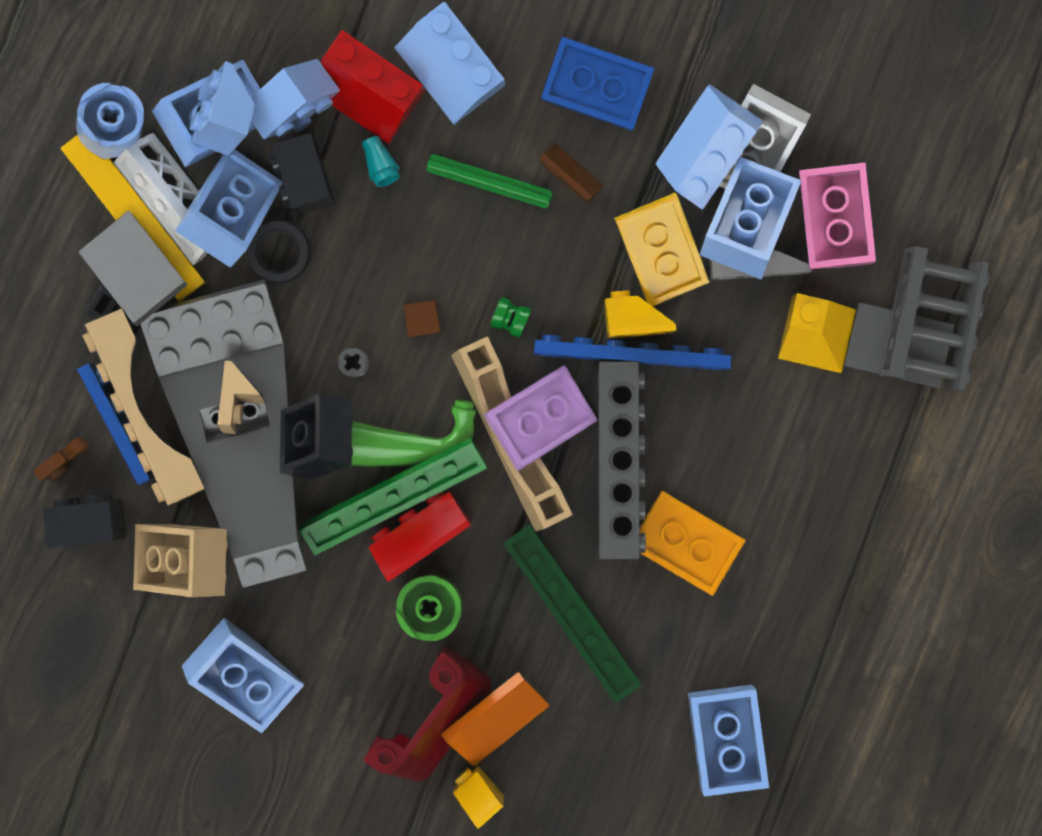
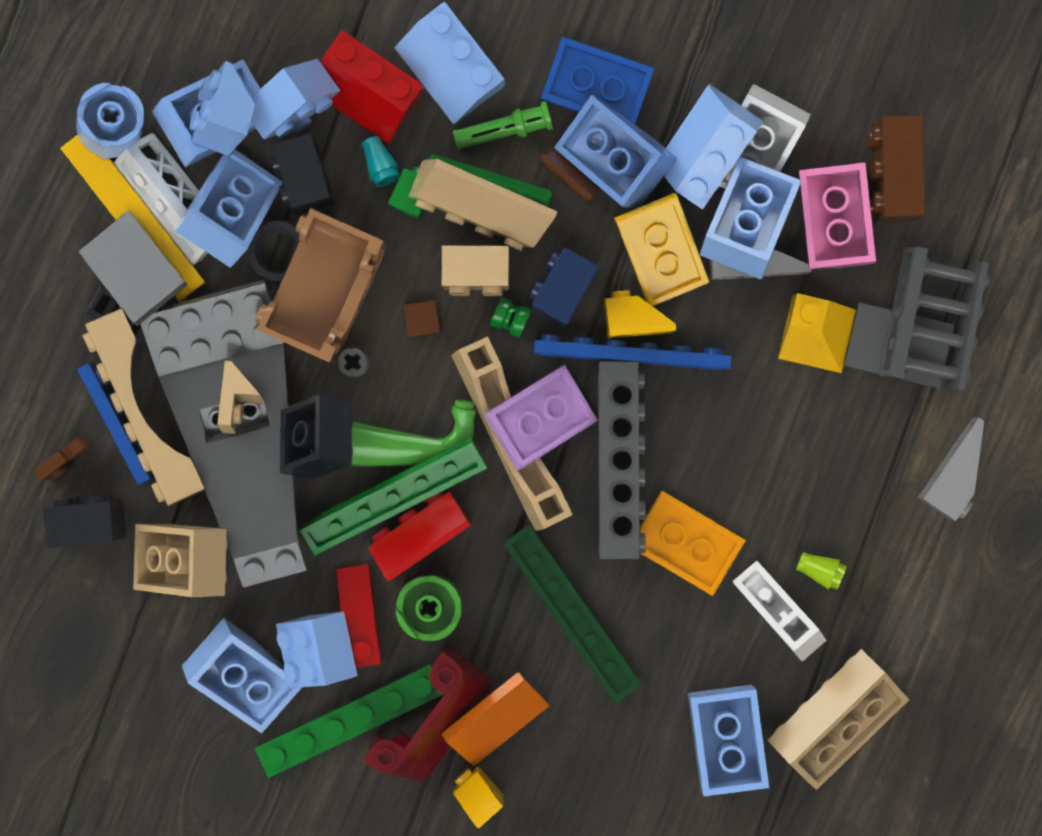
(316, 650): none -> light blue brick
(322, 286): none -> medium nougat windscreen
(347, 721): none -> green plate
(360, 614): none -> red slope
(400, 199): none -> green brick
(464, 137): none -> bright green pin
(475, 269): none -> tan brick
(480, 203): none -> tan slope
(564, 286): none -> dark blue brick
(615, 153): none -> medium blue slope
(779, 611): none -> white slope
(821, 569): none -> lime cone
(838, 719): none -> tan slope
(896, 169): none -> reddish brown brick
(956, 477): none -> light grey slope

